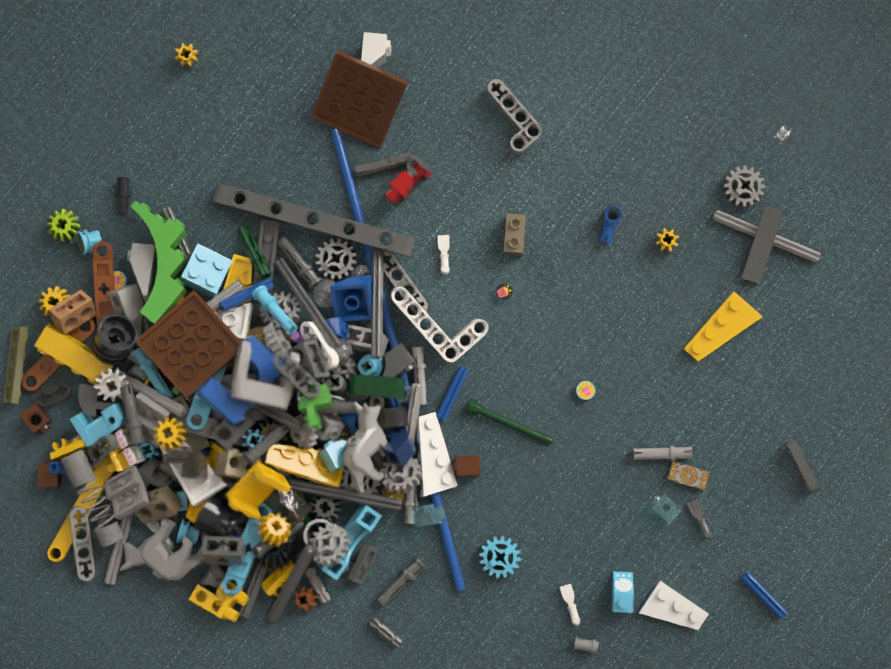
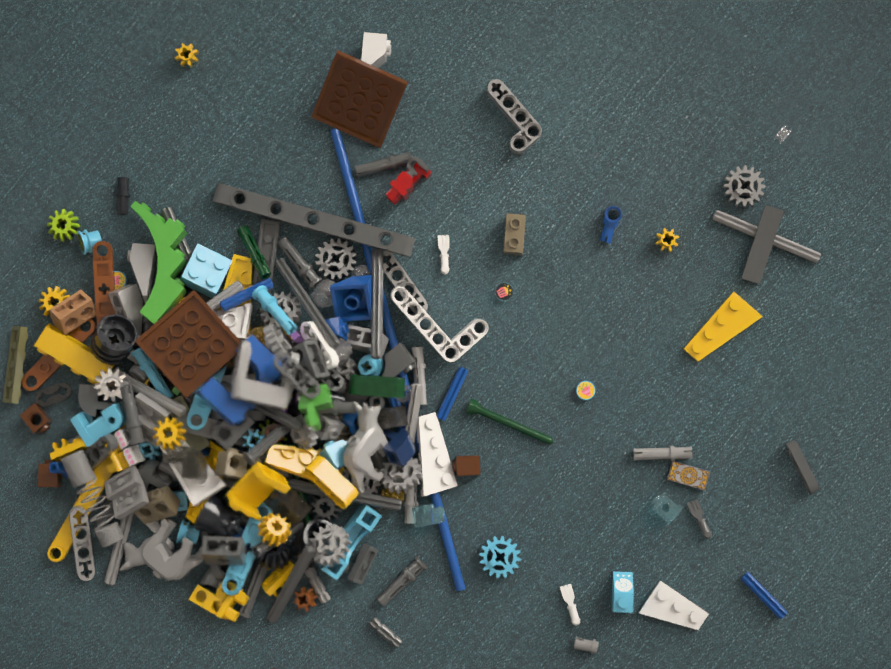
(331, 482): none -> yellow beam

